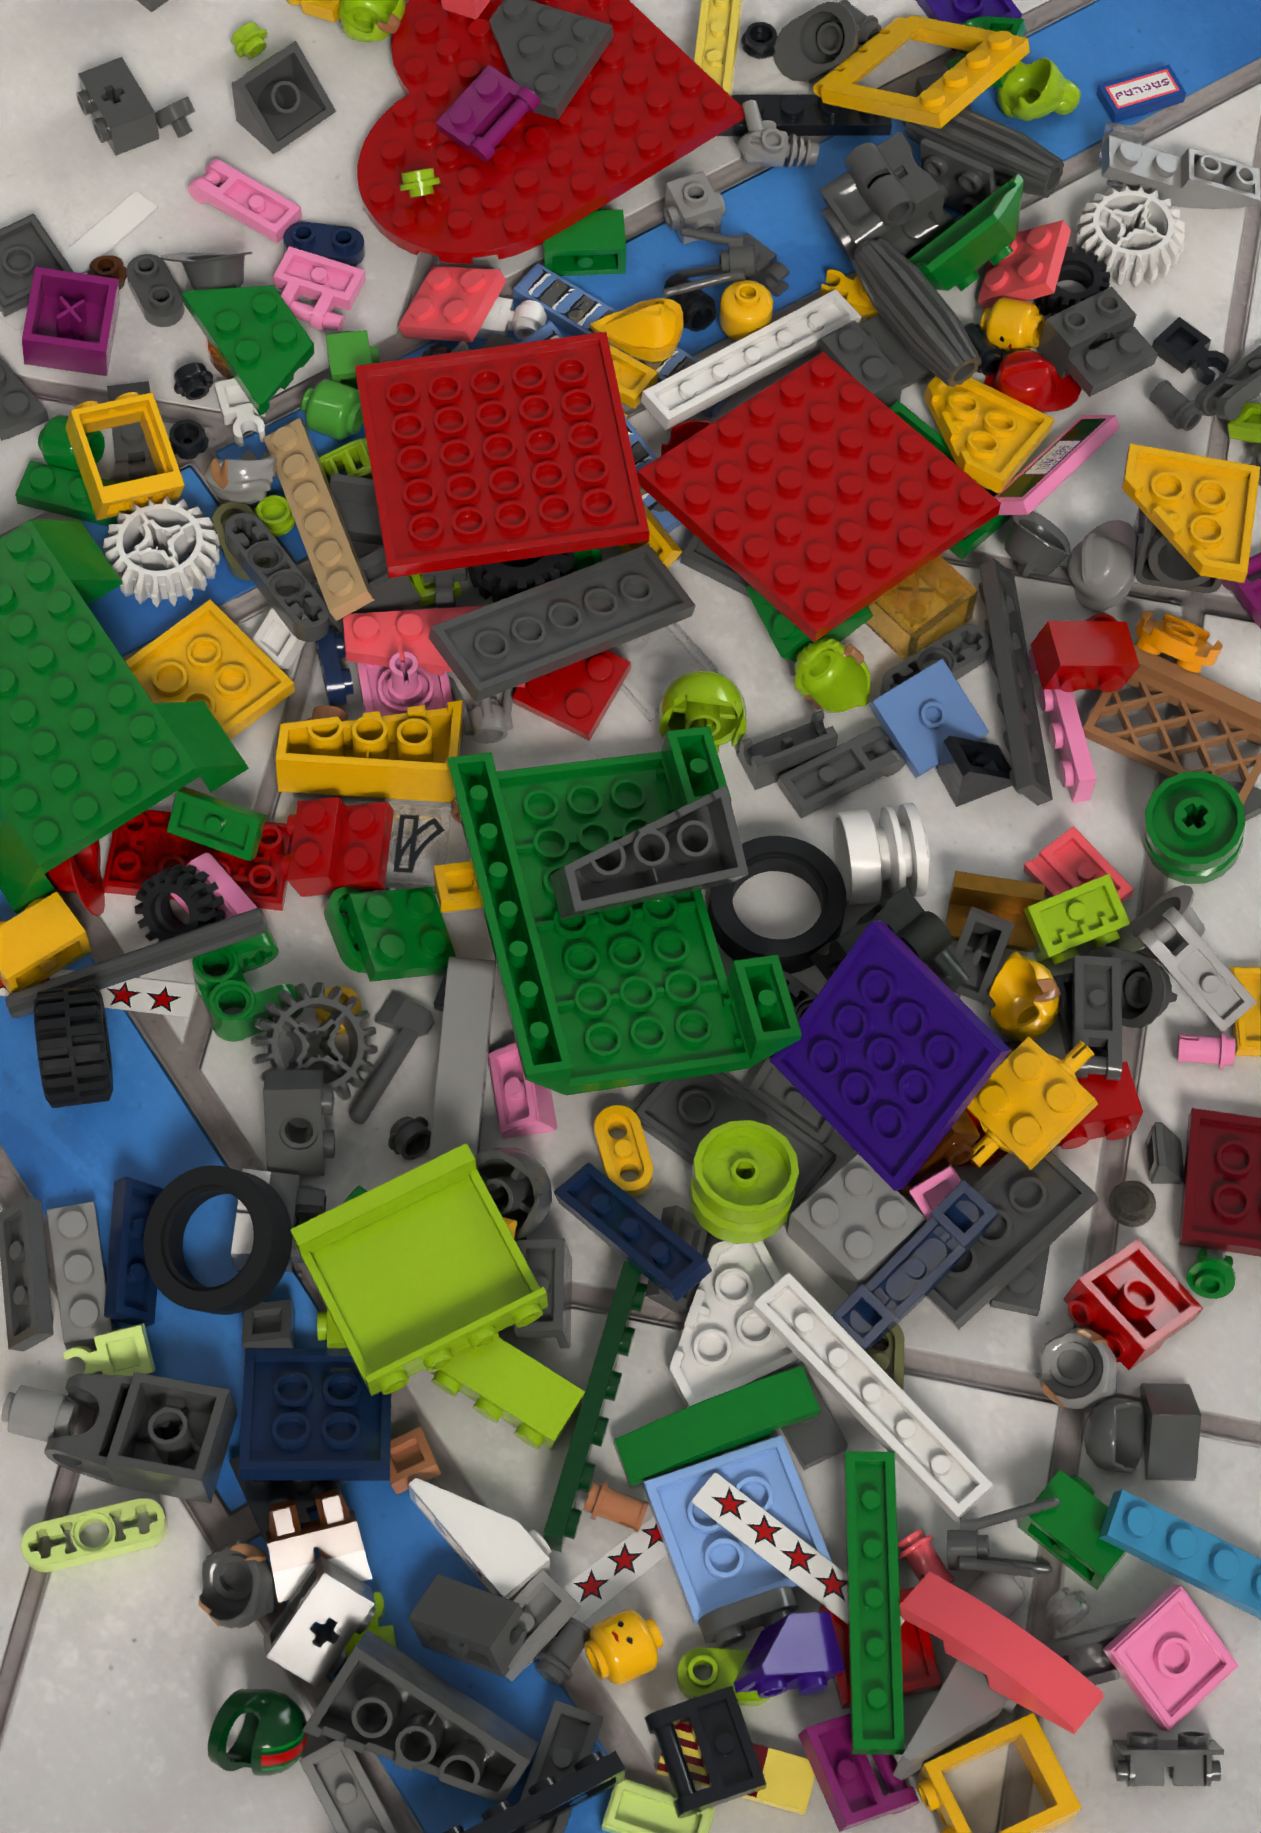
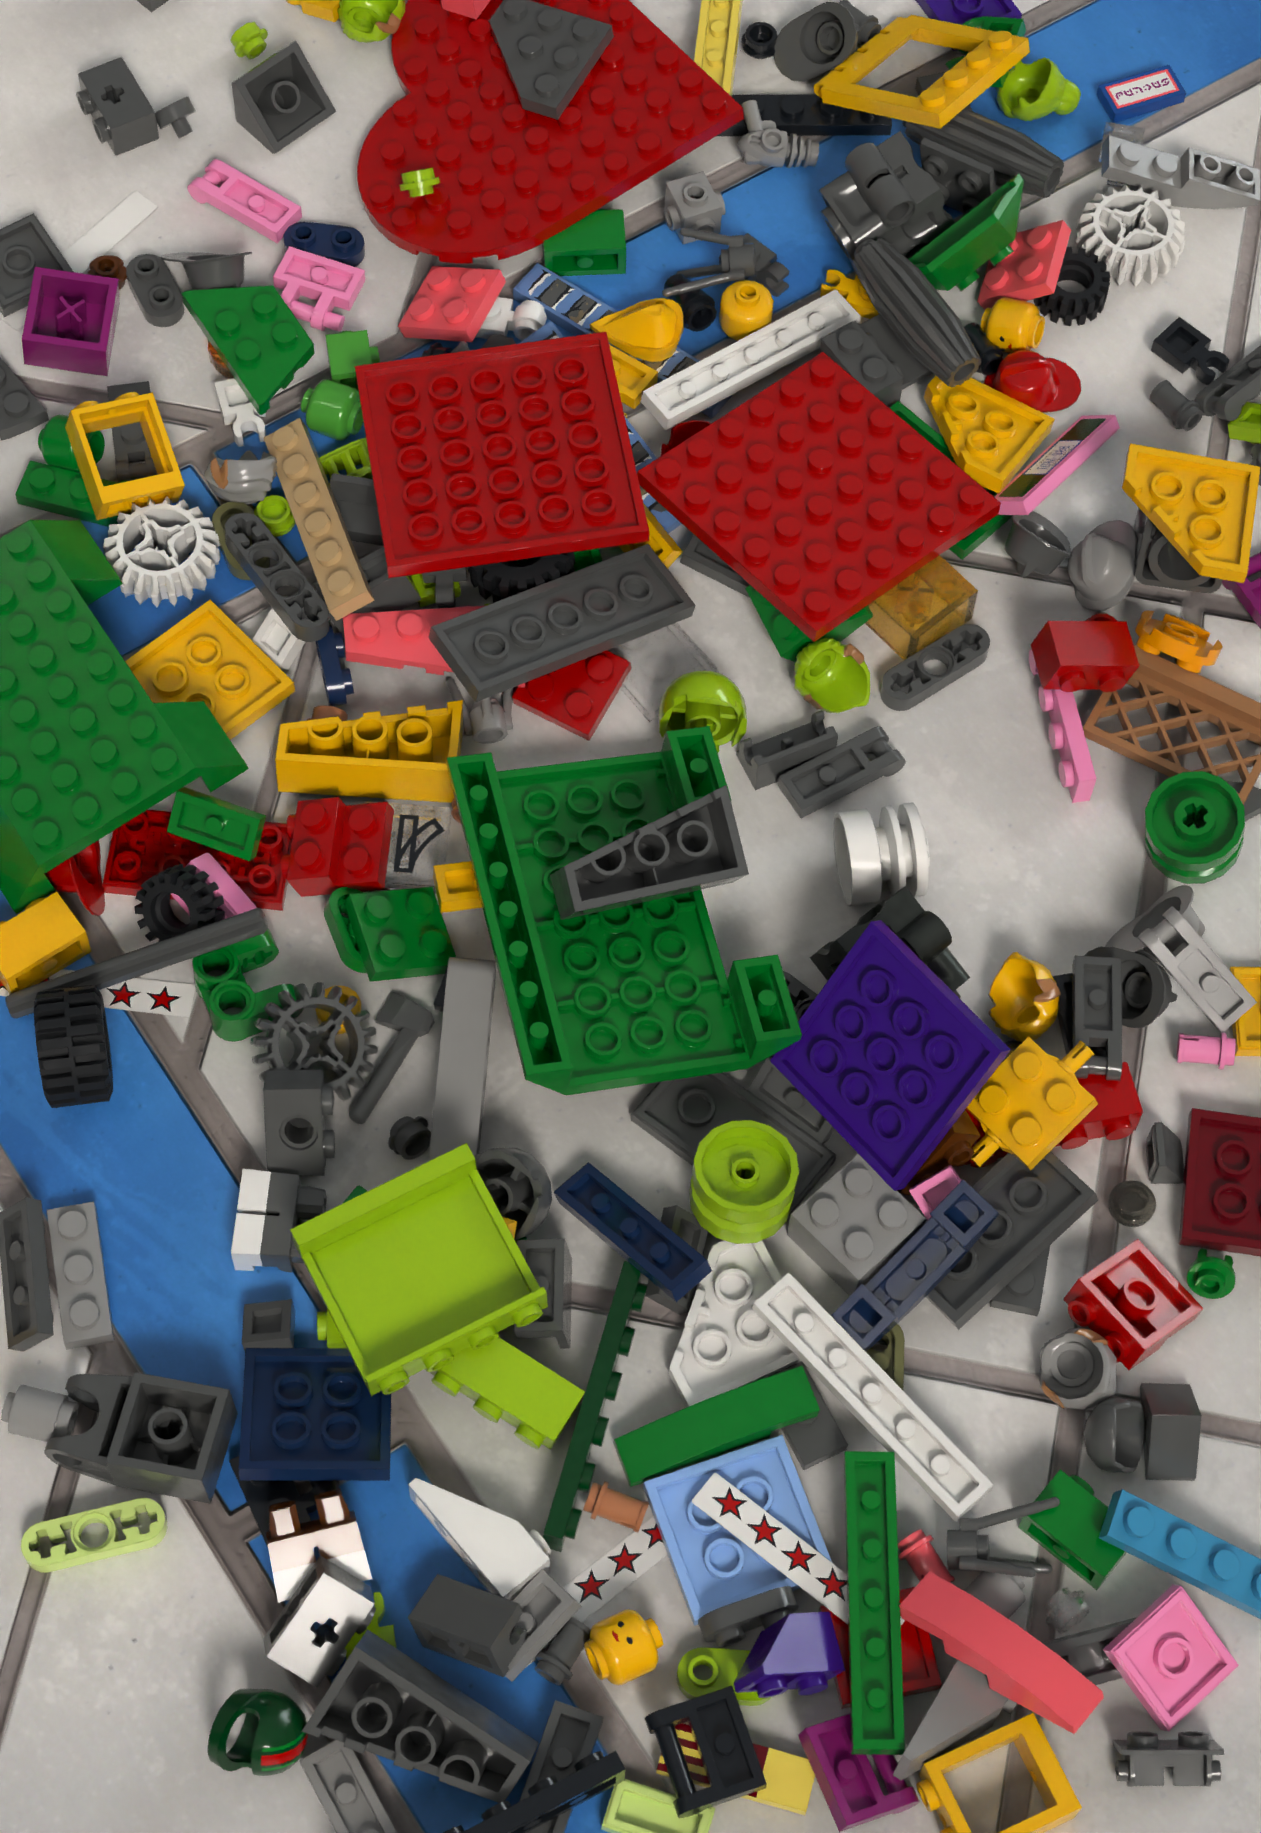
(117, 1353): yellowish green plate -> none
(129, 1286): dark blue plate -> none
(167, 1226): black tyre -> none
(188, 431): black plate -> none
(193, 381): black plate -> none
(237, 1585): dark grey hair -> none
(402, 686): bright pink plate -> none
(411, 1459): nougat plate -> none
(481, 106): magenta plate -> none
(520, 1104): bright pink slope -> none
(625, 1153): yellow plate -> none
(792, 857): black tyre -> none
(926, 712): medium blue plate -> none
(972, 769): black slope -> none
(981, 951): dark grey slope -> none
(995, 896): pearl gold panel -> none
(1015, 681): dark grey plate -> none
(1070, 863): coral plate -> none
(1077, 917): lime bracket -> none
(1096, 342): dark grey brick -> none

